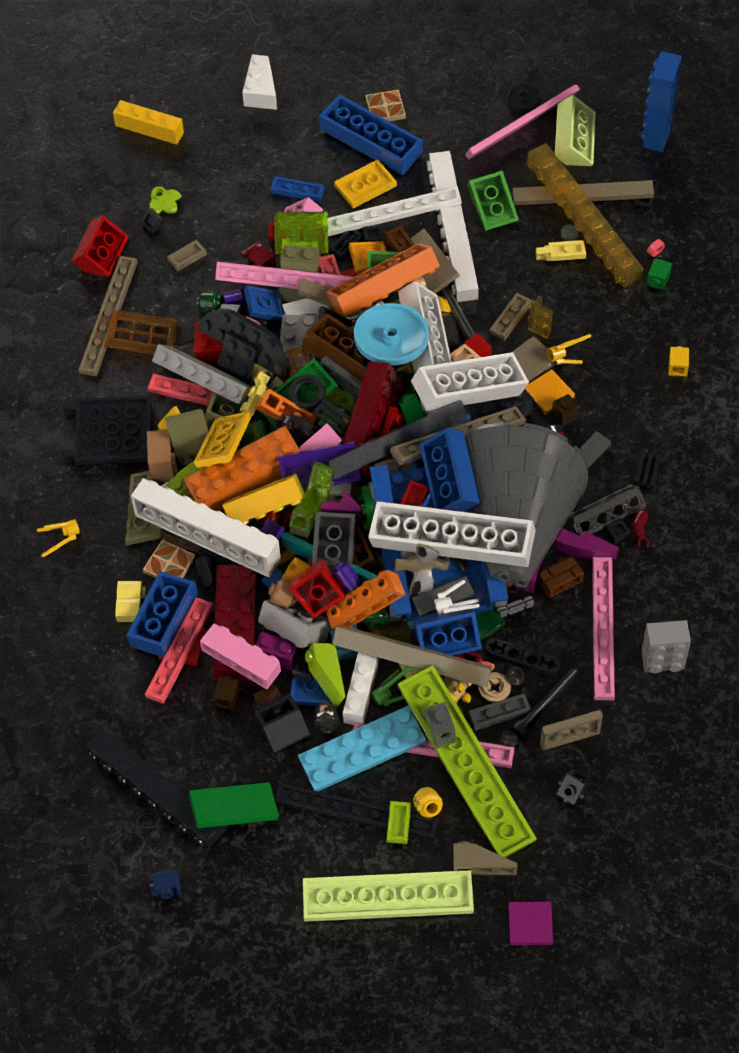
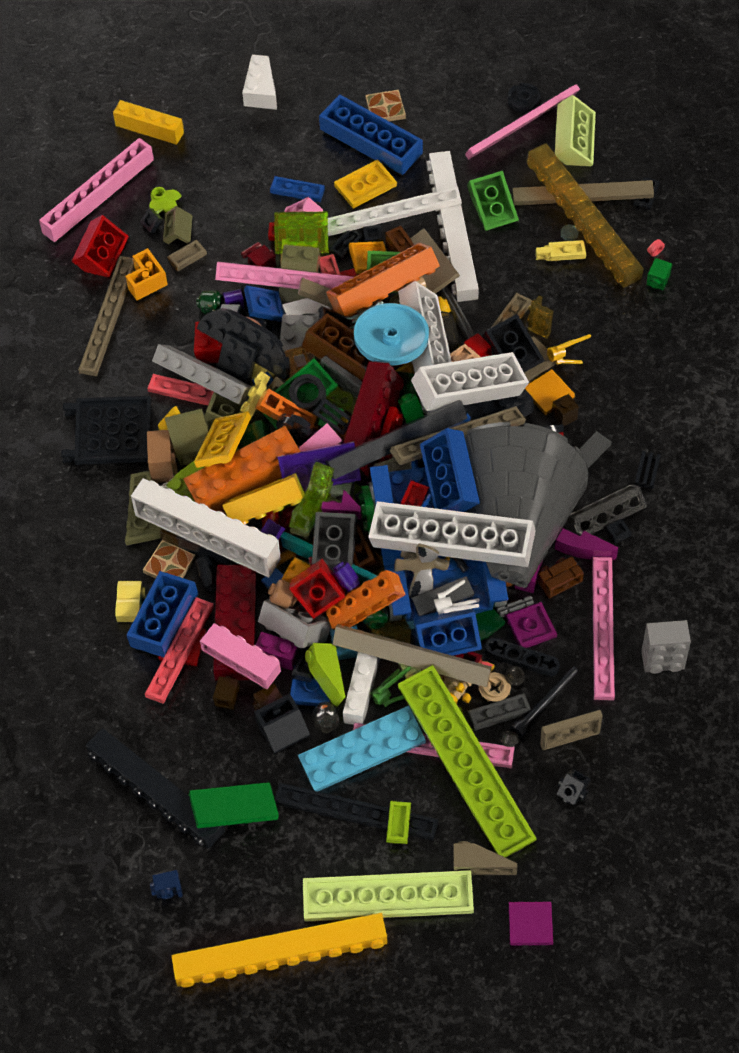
(68, 528): yellow plant -> none
(96, 190): none -> bright pink brick
(142, 319): clear orange piece -> none
(147, 277): none -> light orange brick
(177, 225): none -> olive panel
(279, 949): none -> yellow brick
(427, 802): yellow head -> none
(440, 723): dark grey torso -> none
(513, 337): none -> black slope
(531, 625): none -> magenta tile
(638, 525): dark red arm -> none
(660, 101): blue brick -> none
(678, 361): yellow brick -> none

